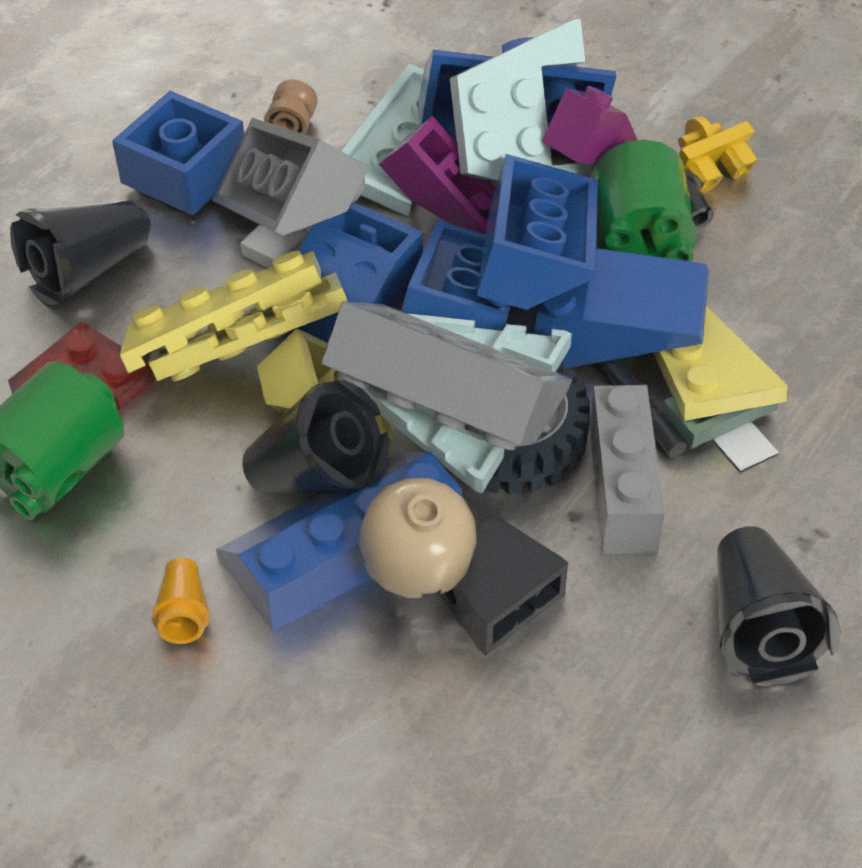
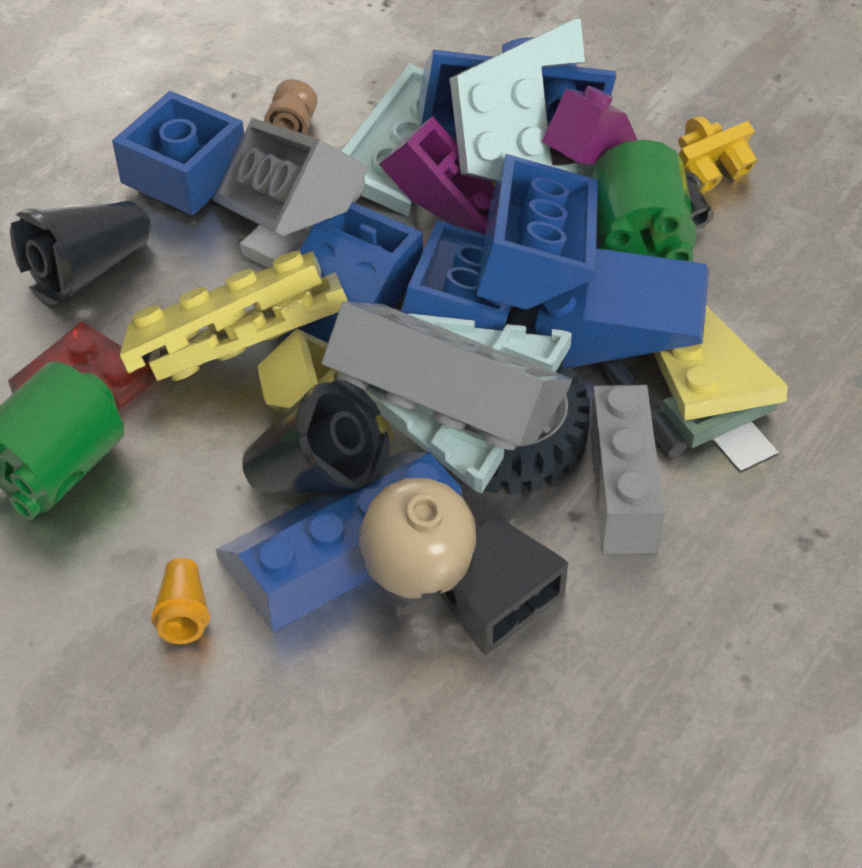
(769, 611): black cone -> none

